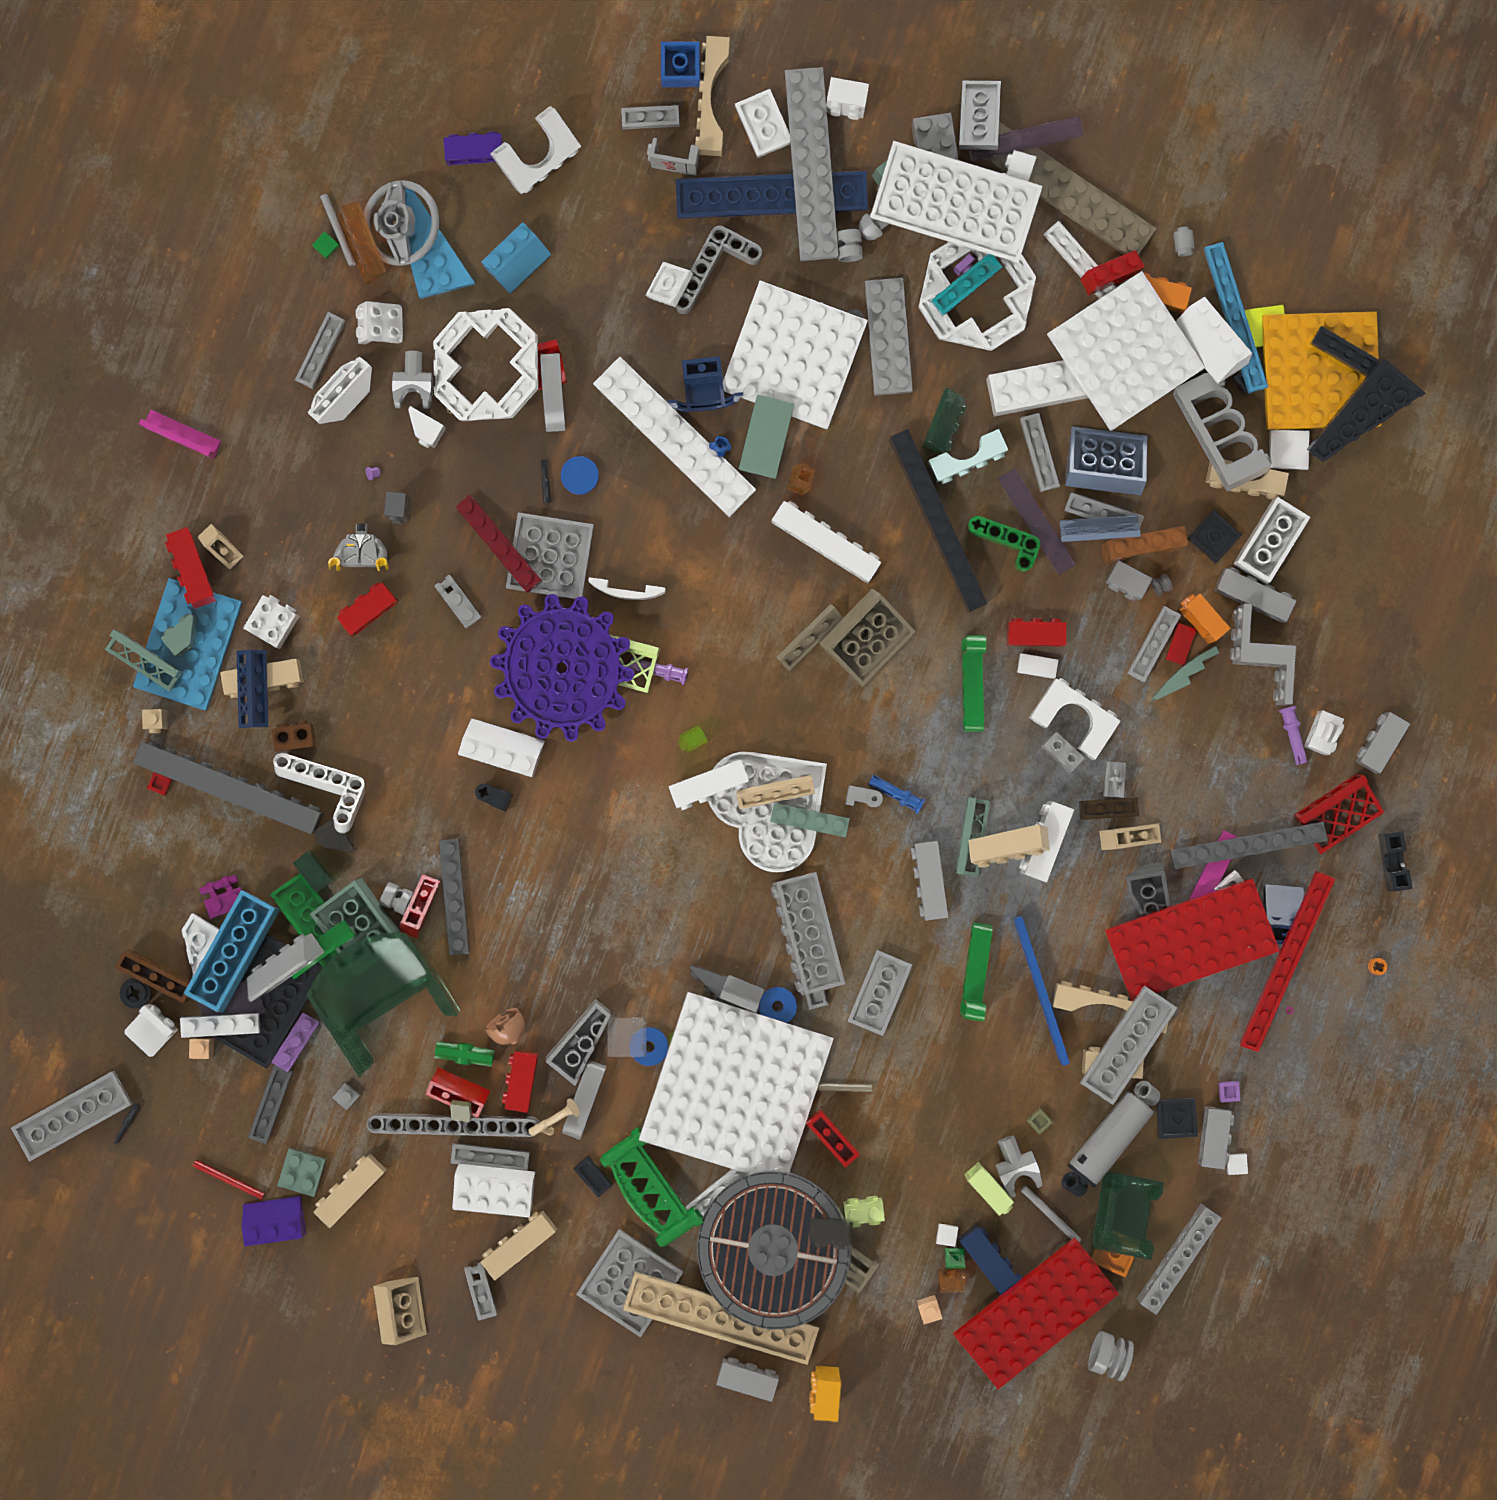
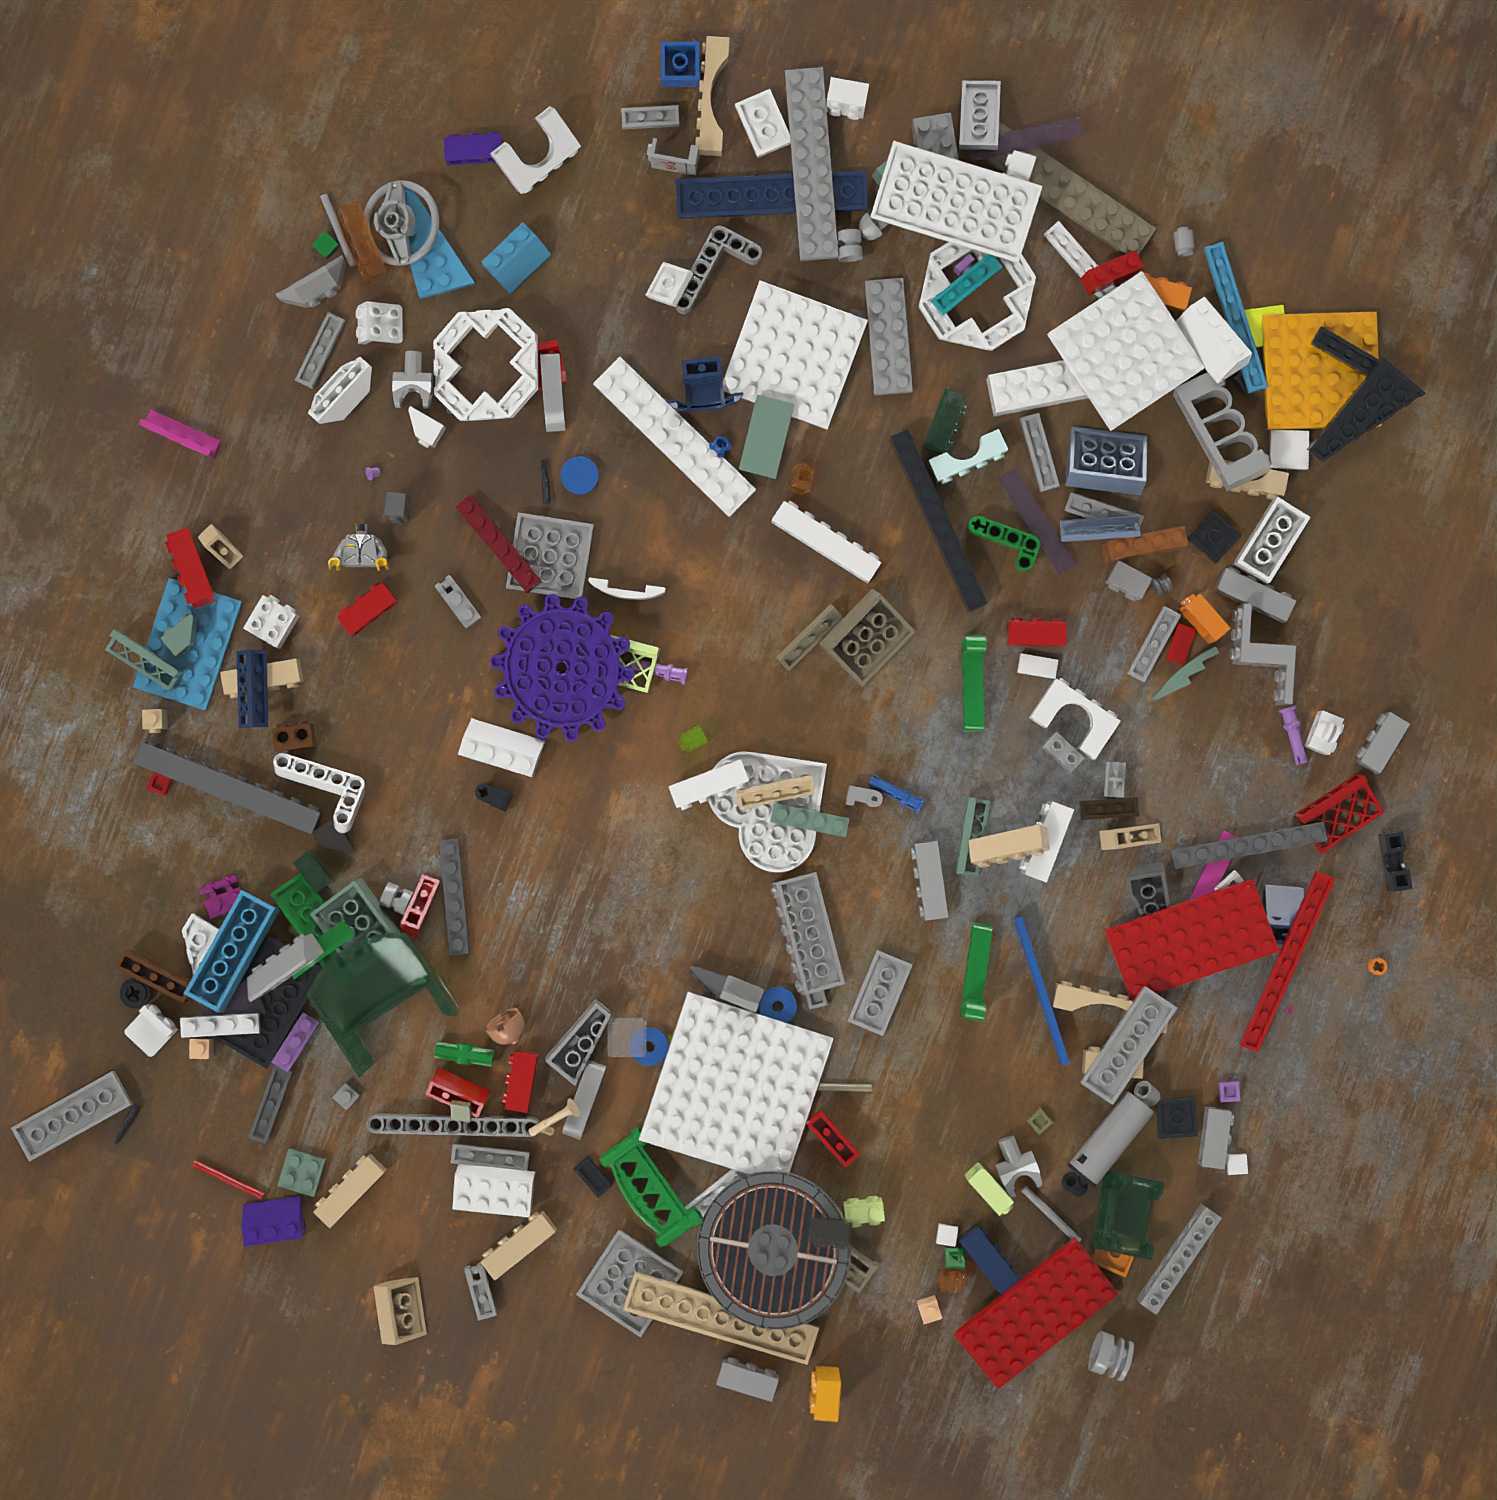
(315, 286): none -> light grey wedge

